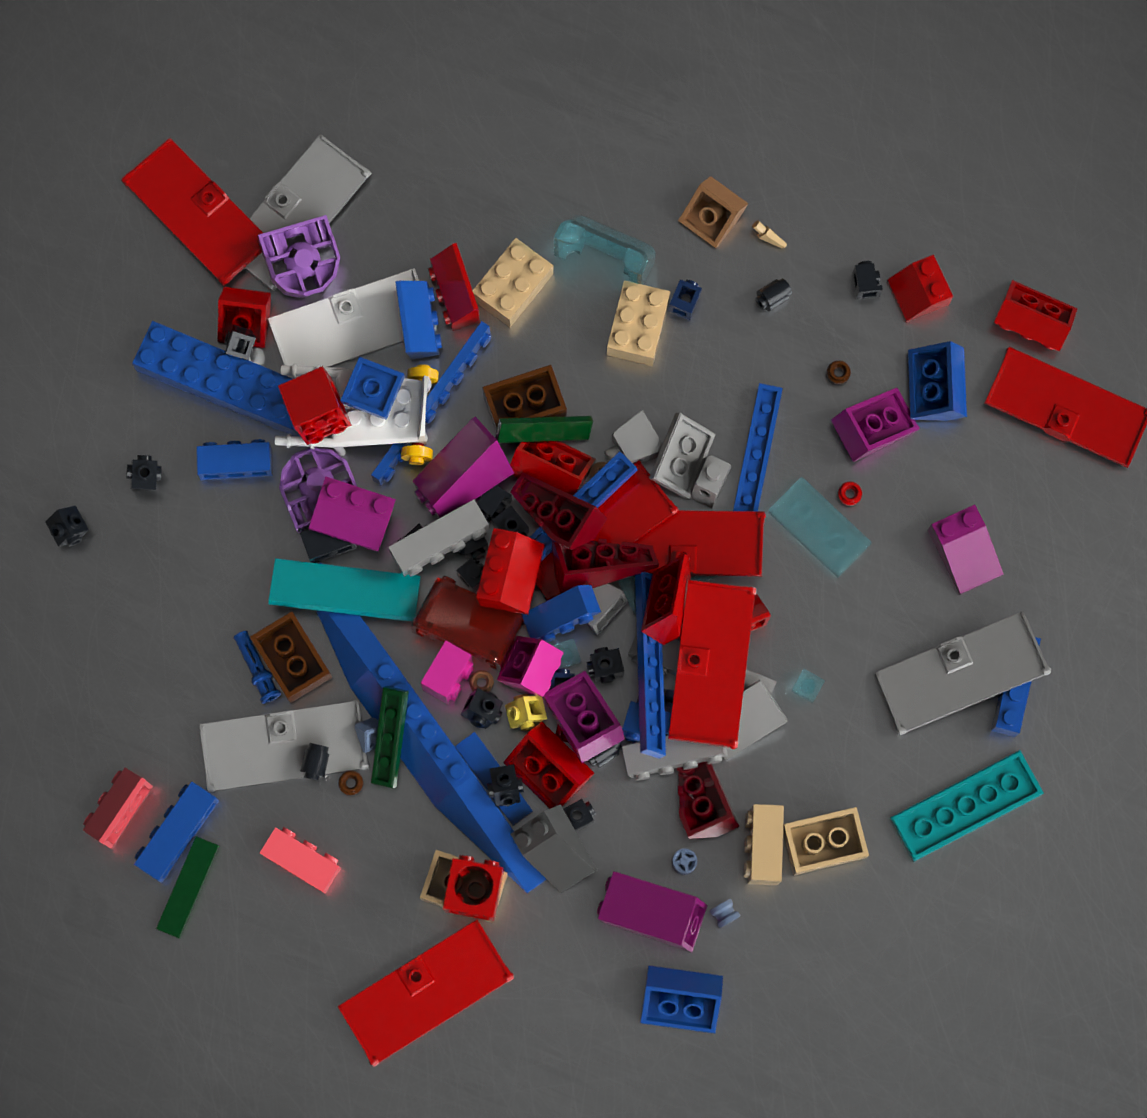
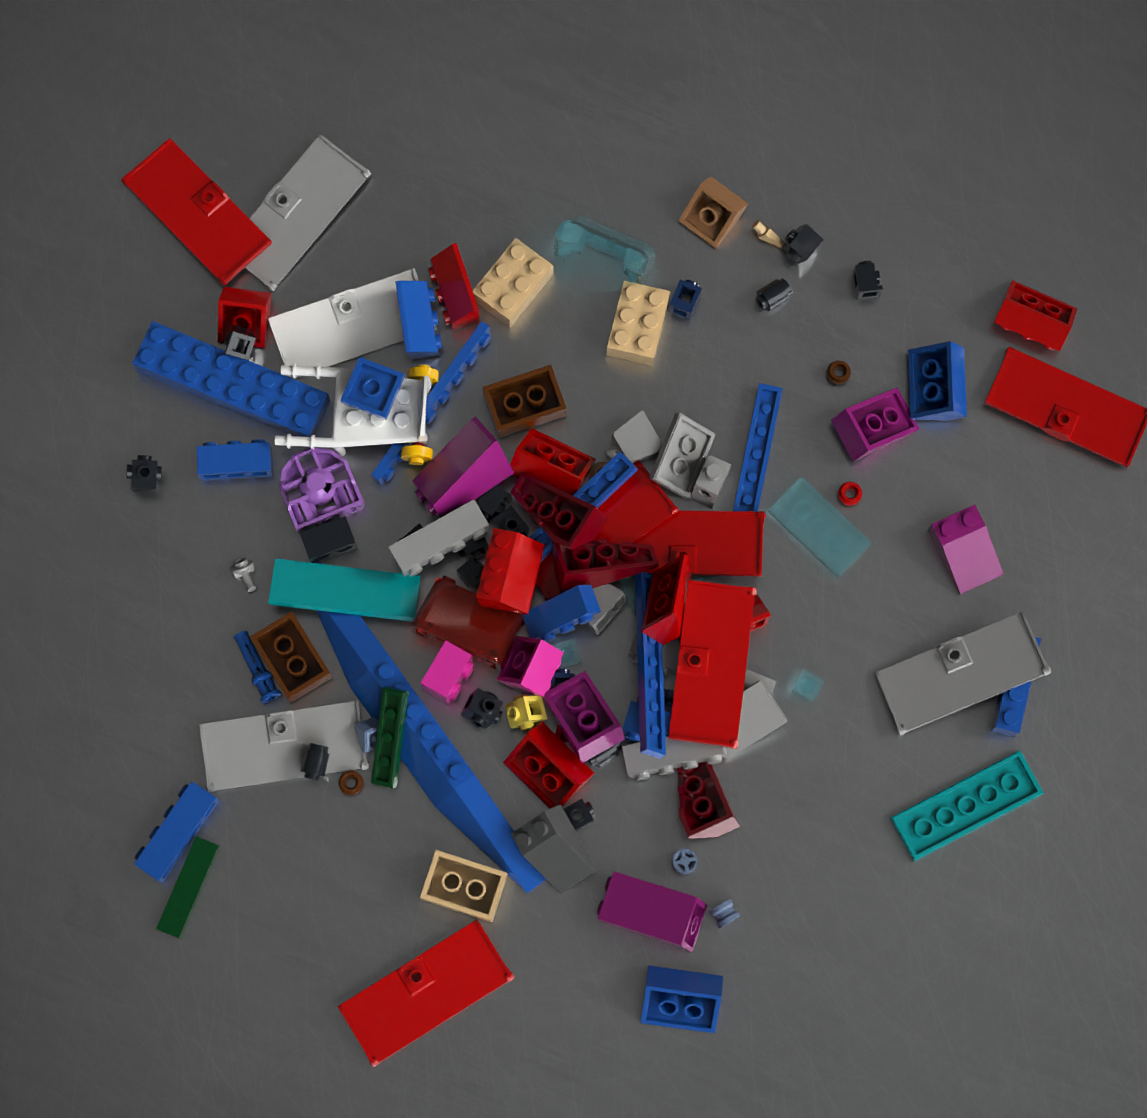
(67, 526): black brick -> none
(117, 807): coral slope -> none
(242, 568): none -> light grey plate
(301, 859): coral brick -> none
(314, 406): red brick -> none
(317, 236): medium lavender connector -> none
(352, 514): magenta slope -> none
(480, 762): blue tile -> none
(481, 674): medium nougat plate -> none
(488, 906): red brick -> none
(505, 785): black brick -> none
(544, 429): dark green tile -> none
(609, 657): black brick -> none
(764, 844): tan brick -> none
(801, 243): none -> black brick
(825, 841): tan brick -> none
(920, 288): red slope -> none

